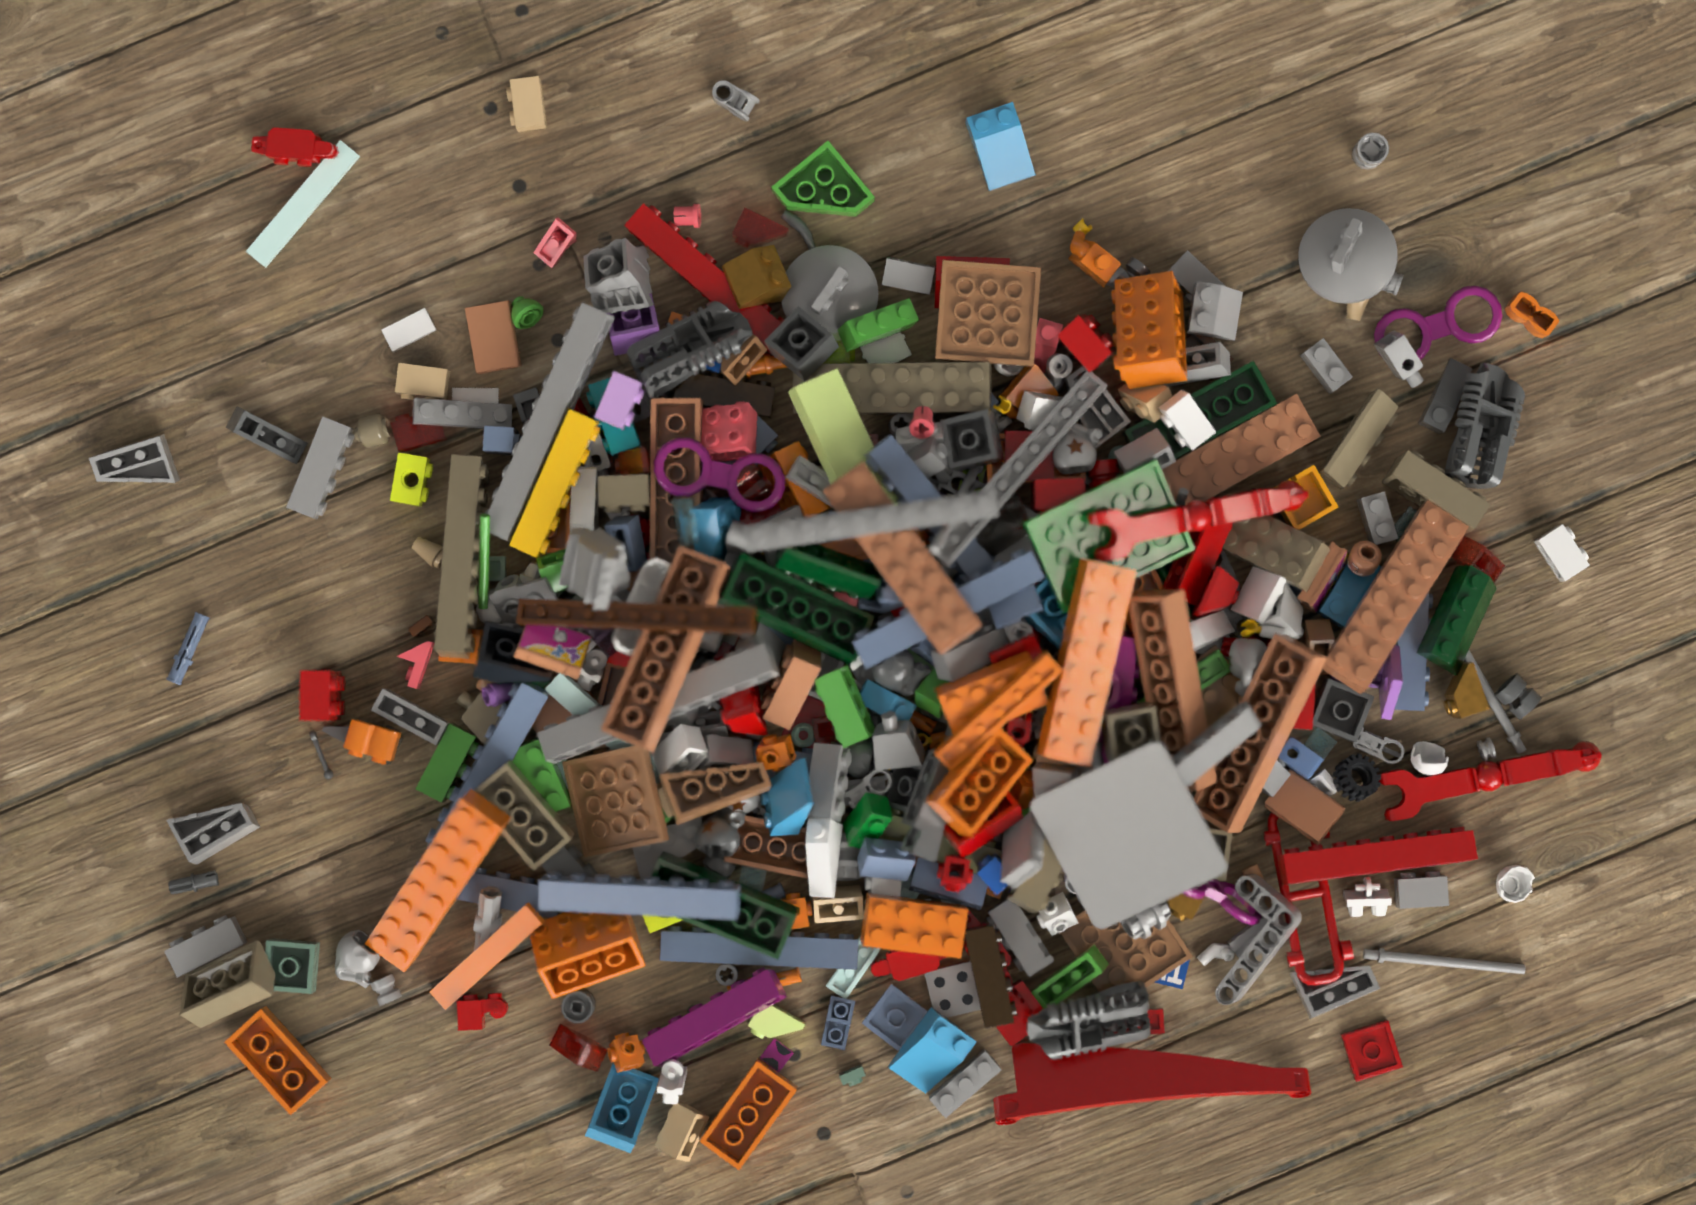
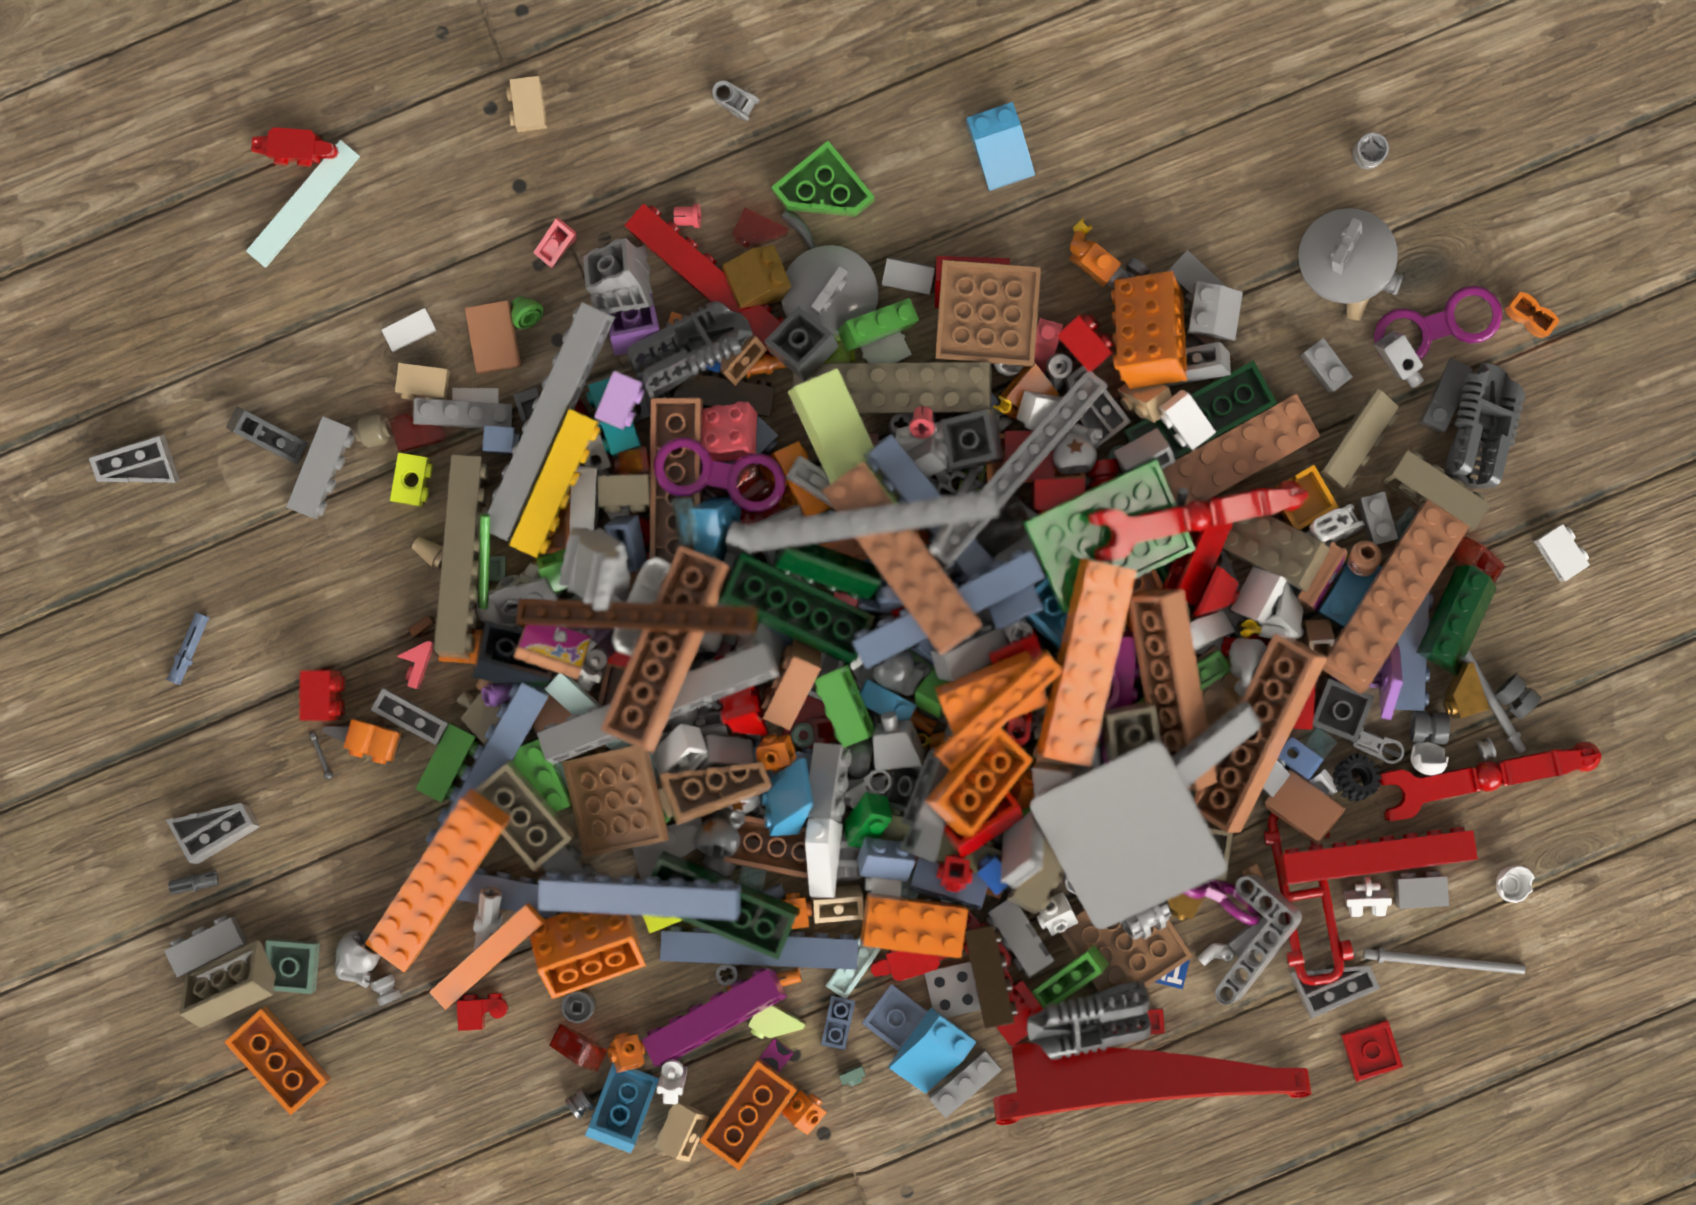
(579, 1103): none -> flat silver wheel
(804, 1111): none -> orange brick
(1336, 525): none -> white piece
(1429, 727): none -> dark grey wheel

